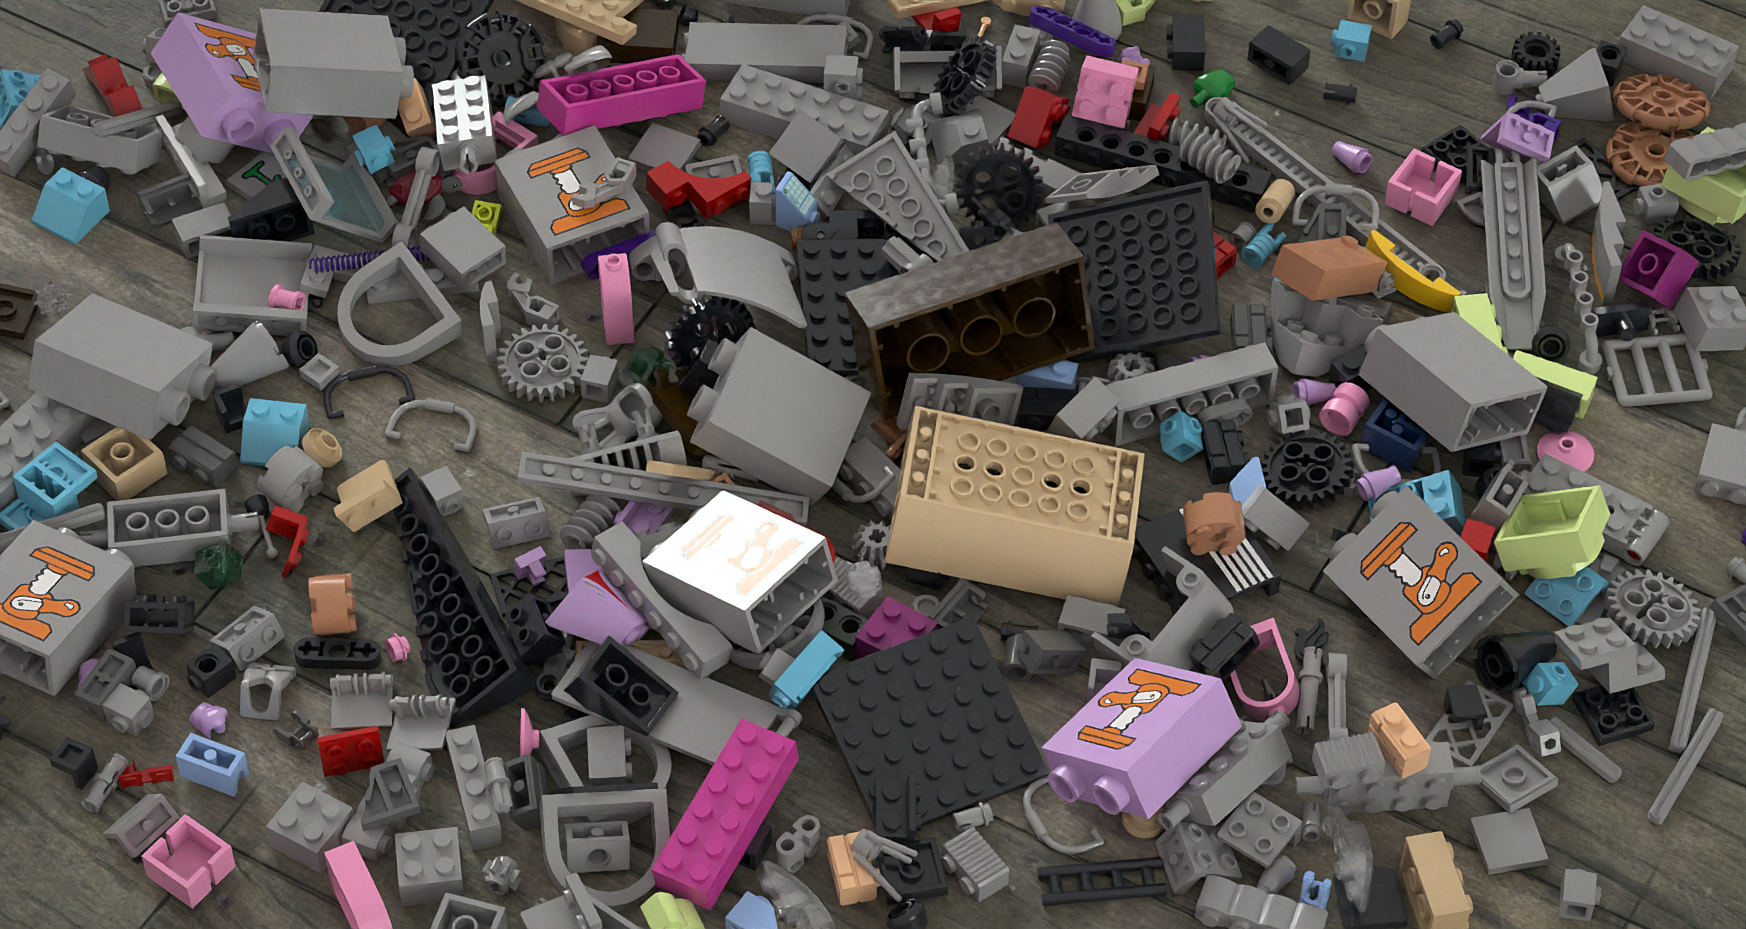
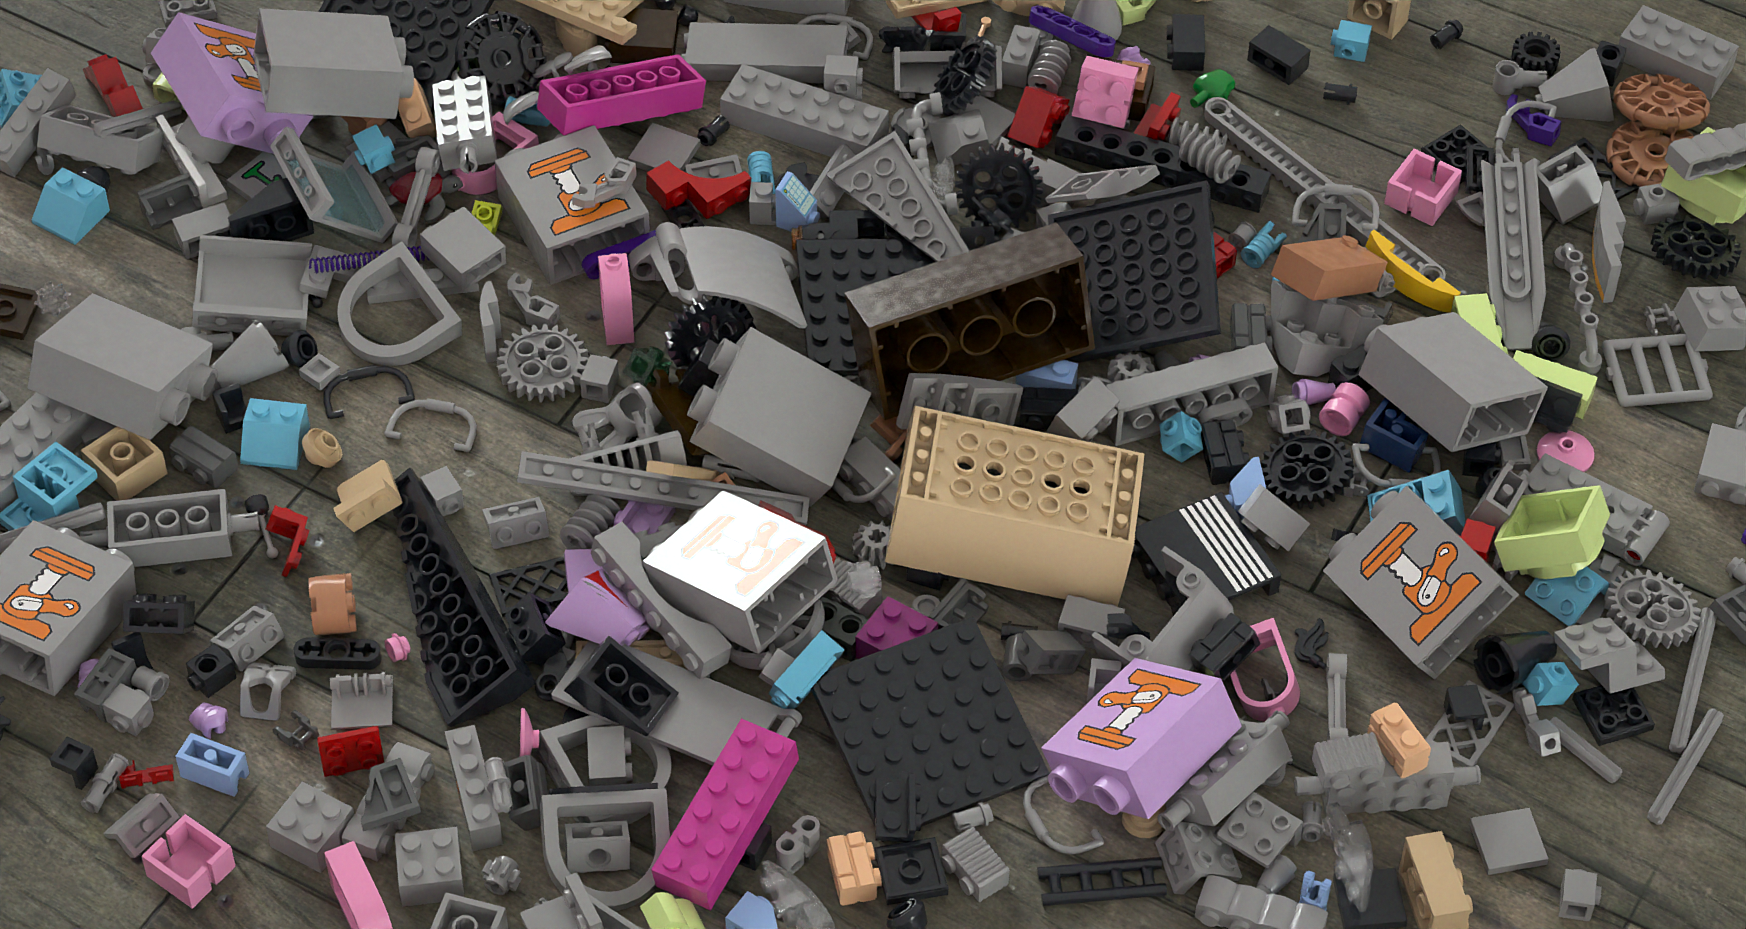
(218, 565): clear green brick -> none
(286, 299): bright pink bush -> none
(291, 478): light grey brick -> none
(421, 721): light grey hinge -> none
(531, 566): lavender tile -> none
(806, 146): light grey tile -> none
(869, 846): light grey plant -> none
(902, 256): light grey piece -> none
(1214, 524): nougat brick -> none
(1228, 112): light grey plant -> none
(1275, 201): tan brick -> none
(1310, 680): light grey pin -> none
(1352, 156): lavender cone -> none
(1375, 483): lavender cone -> none
(1515, 778): light grey tile -> none
(1520, 135): lavender bracket -> none
(1622, 319): black tile -> none
(1657, 269): magenta brick -> none

